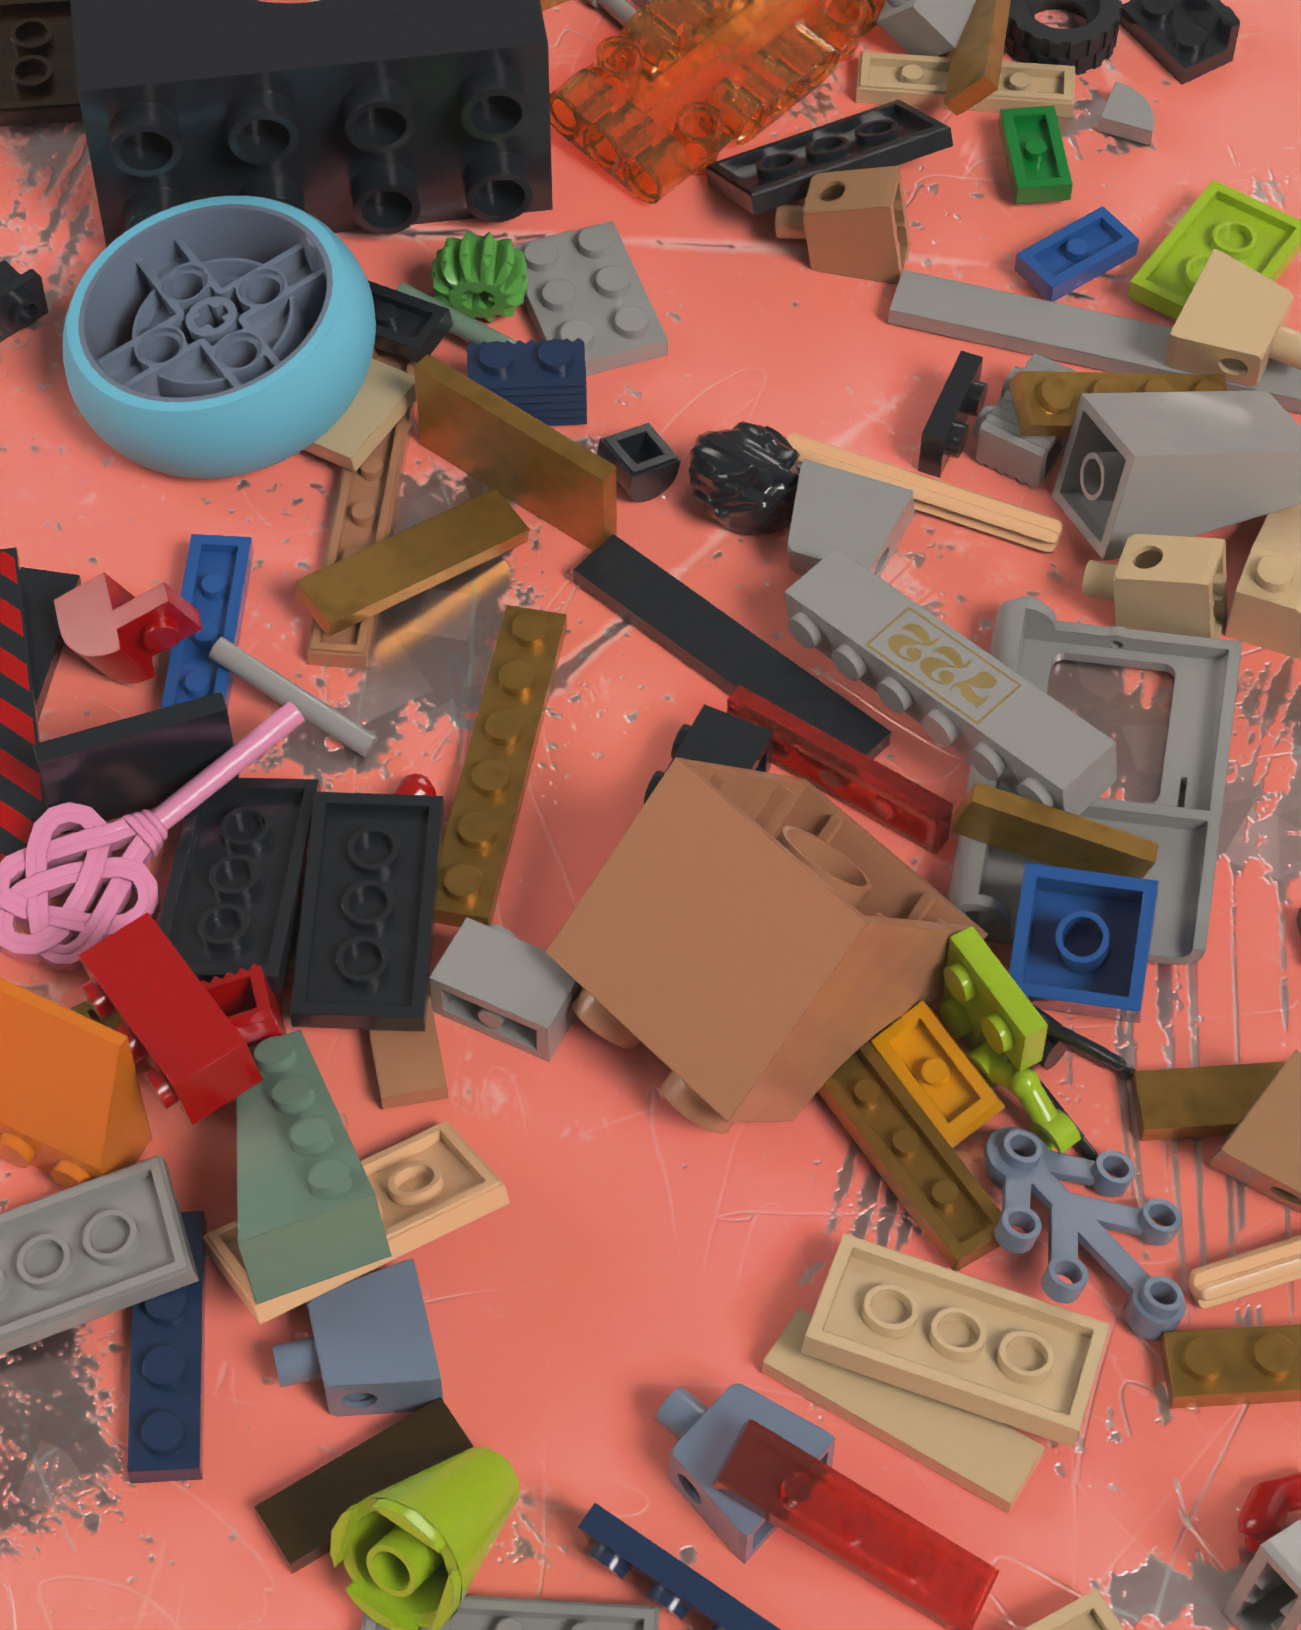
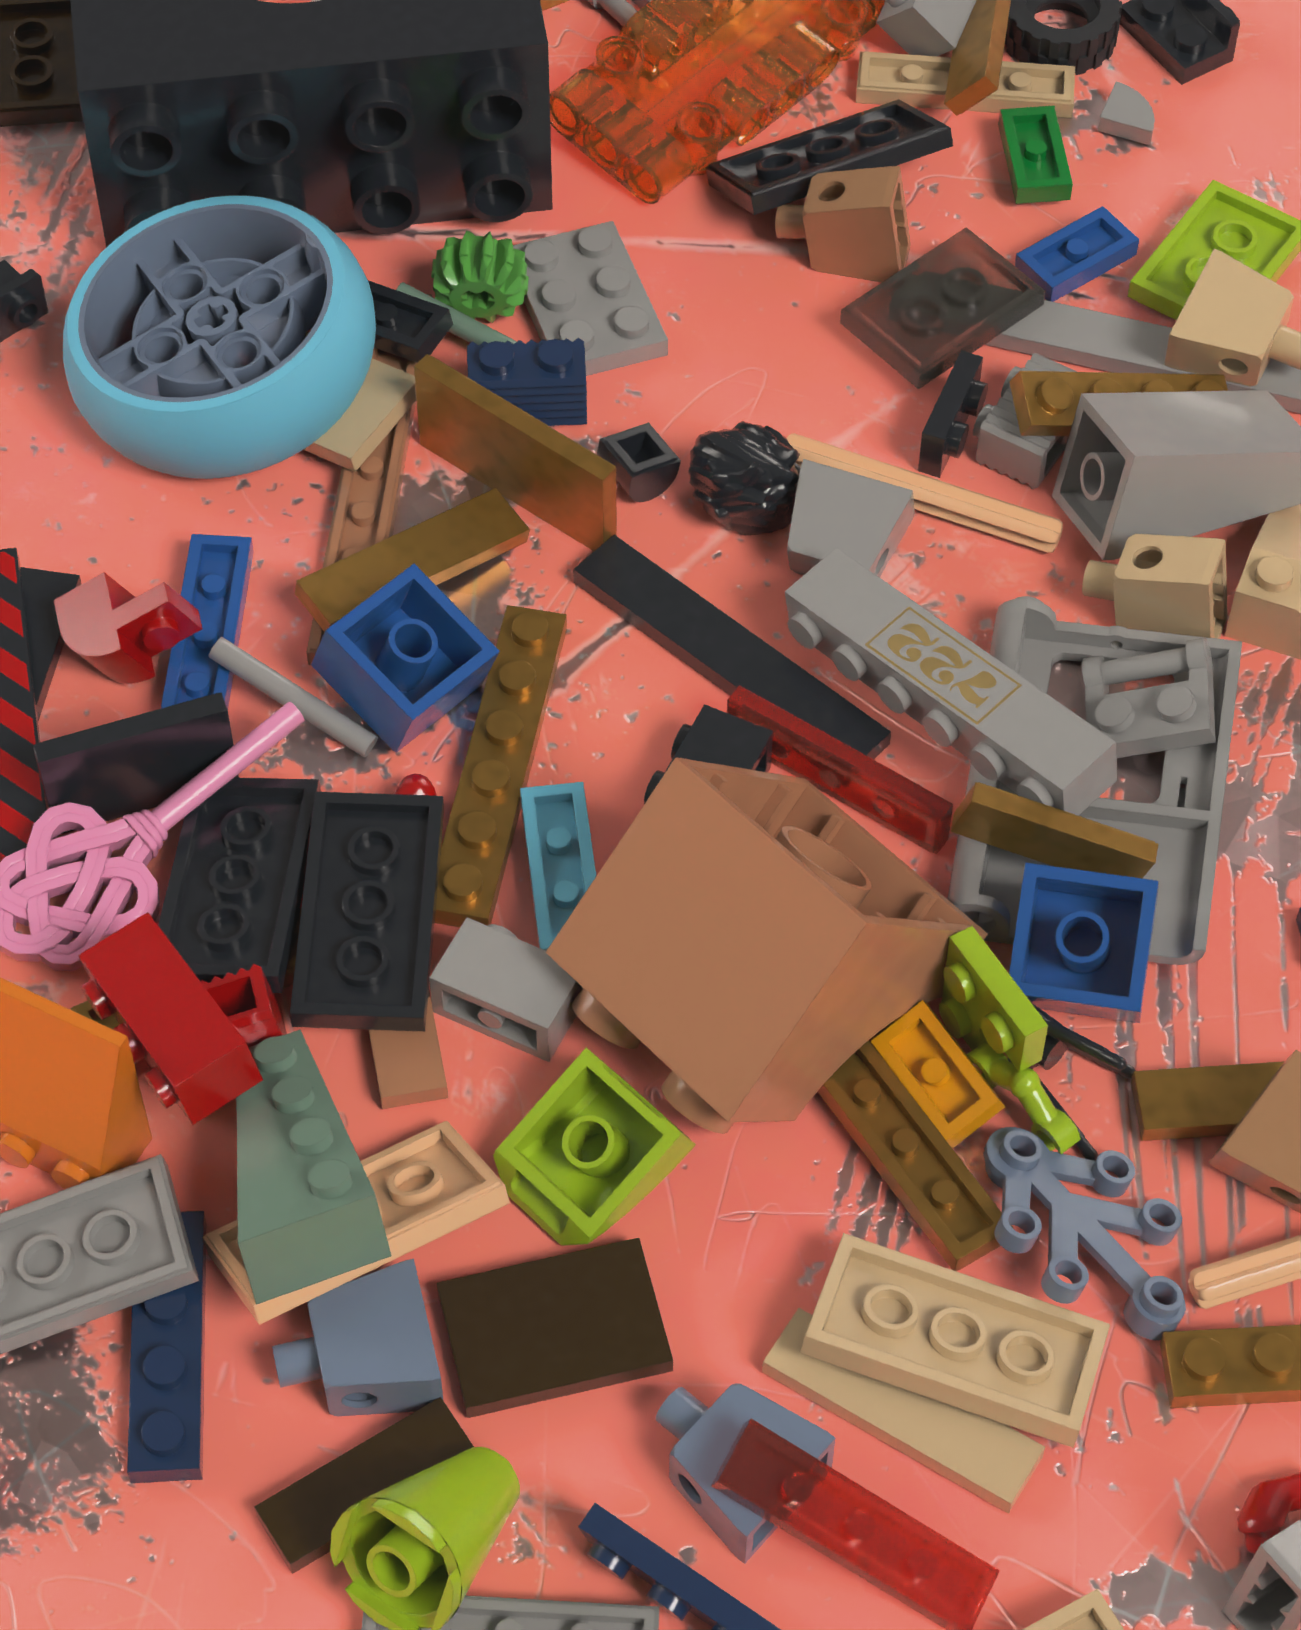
(404, 657): none -> blue brick
(554, 1327): none -> dark brown tile
(557, 853): none -> medium azure plate
(587, 1152): none -> lime slope
(942, 305): none -> clear smoke tile
(1157, 715): none -> light grey plate

